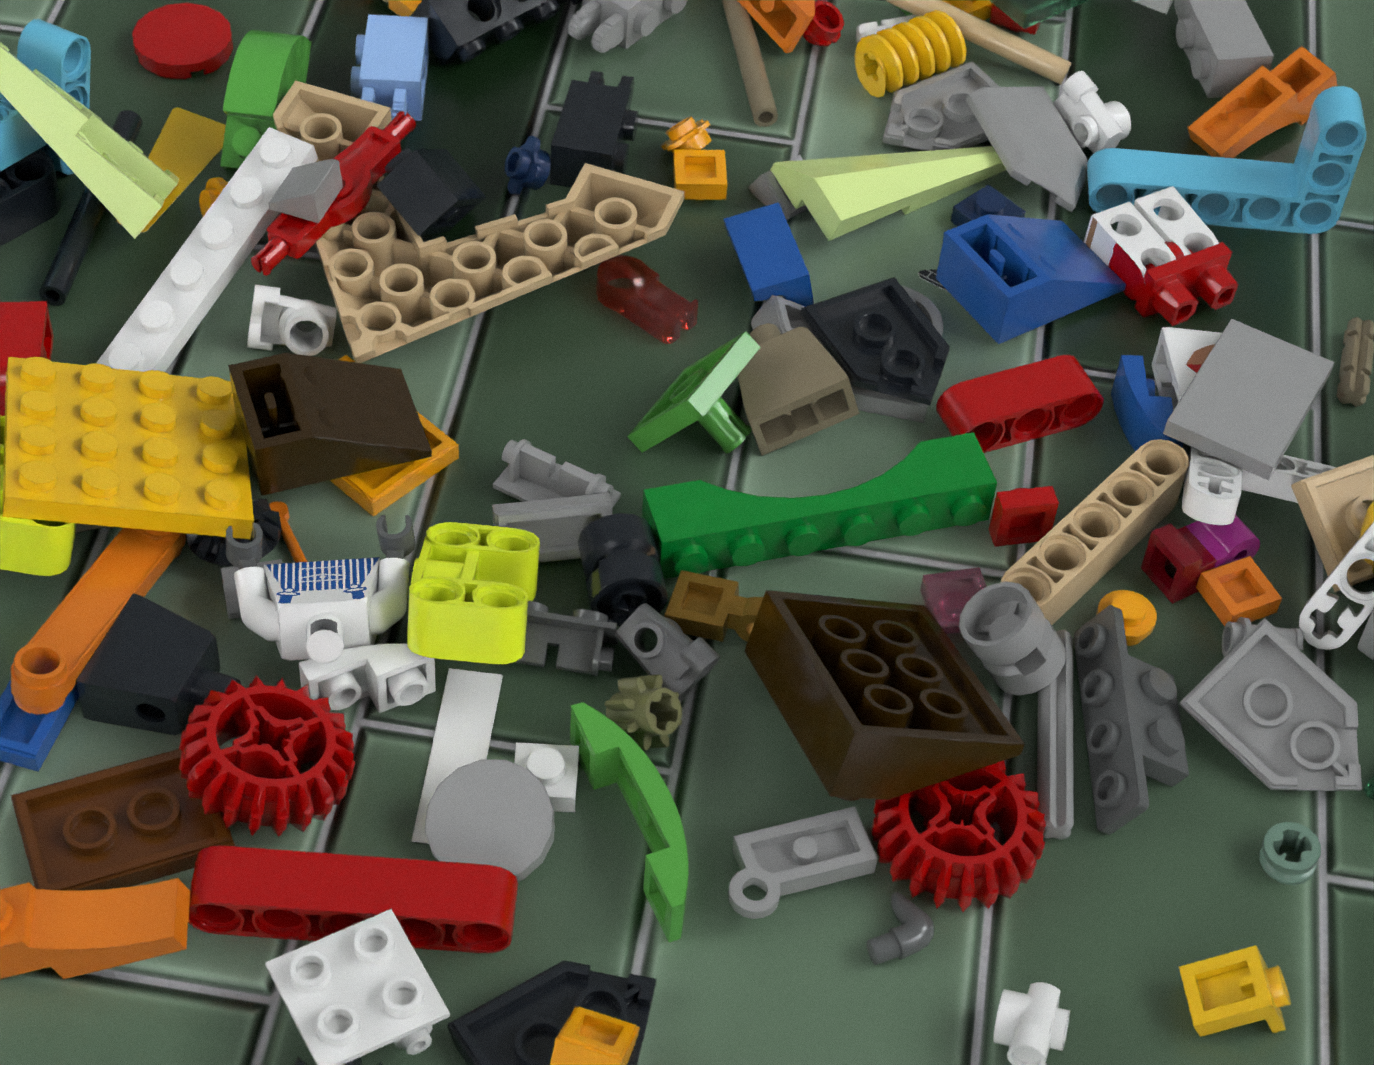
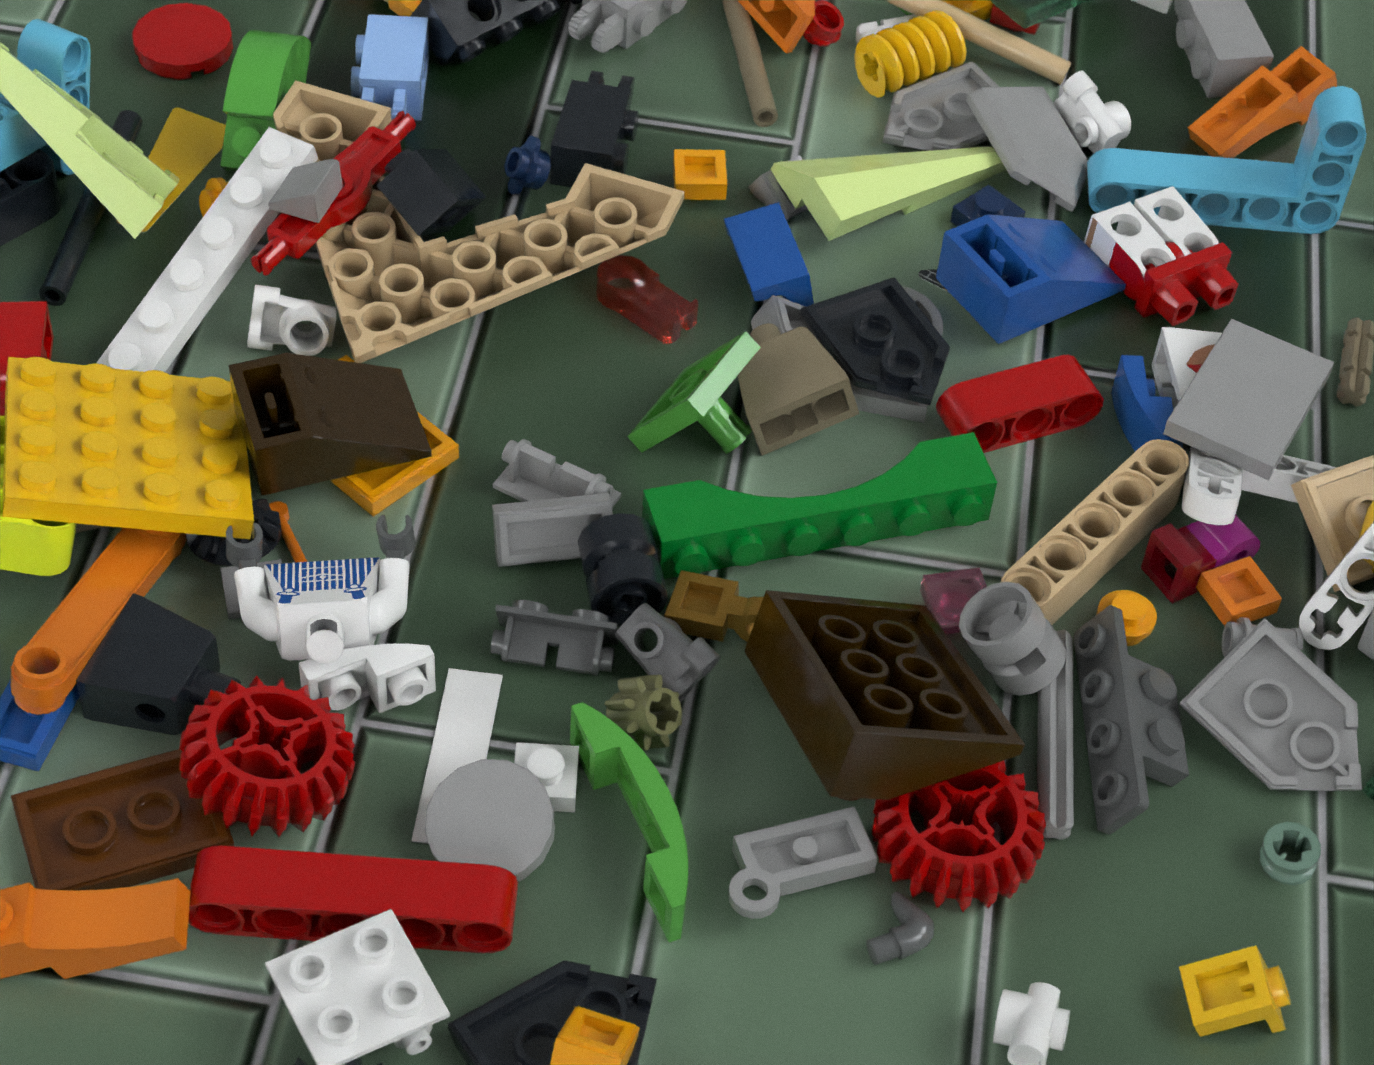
(472, 593): neon yellow beam -> none
(687, 135): light orange plate -> none
(1022, 515): red plate -> none

